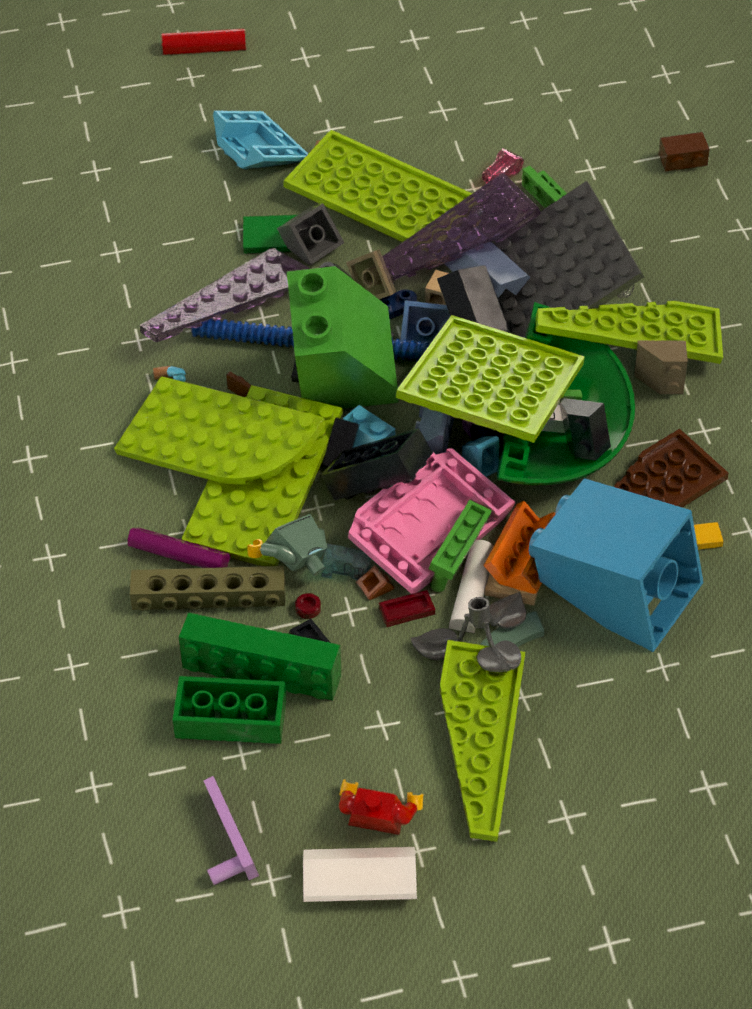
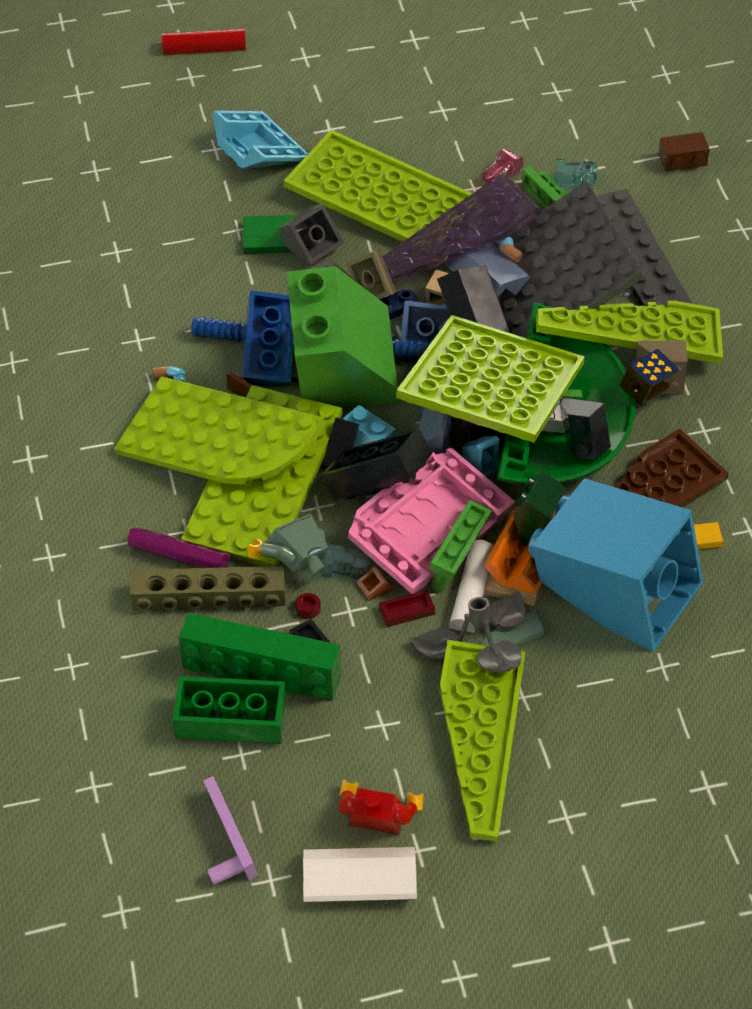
(235, 292): wing -> none
(268, 340): none -> blue slope
(507, 248): none -> medium nougat arm
(536, 504): none -> dark green slope
(574, 174): none -> clear light blue leg
(646, 376): none -> piece
(659, 279): none -> dark grey plate

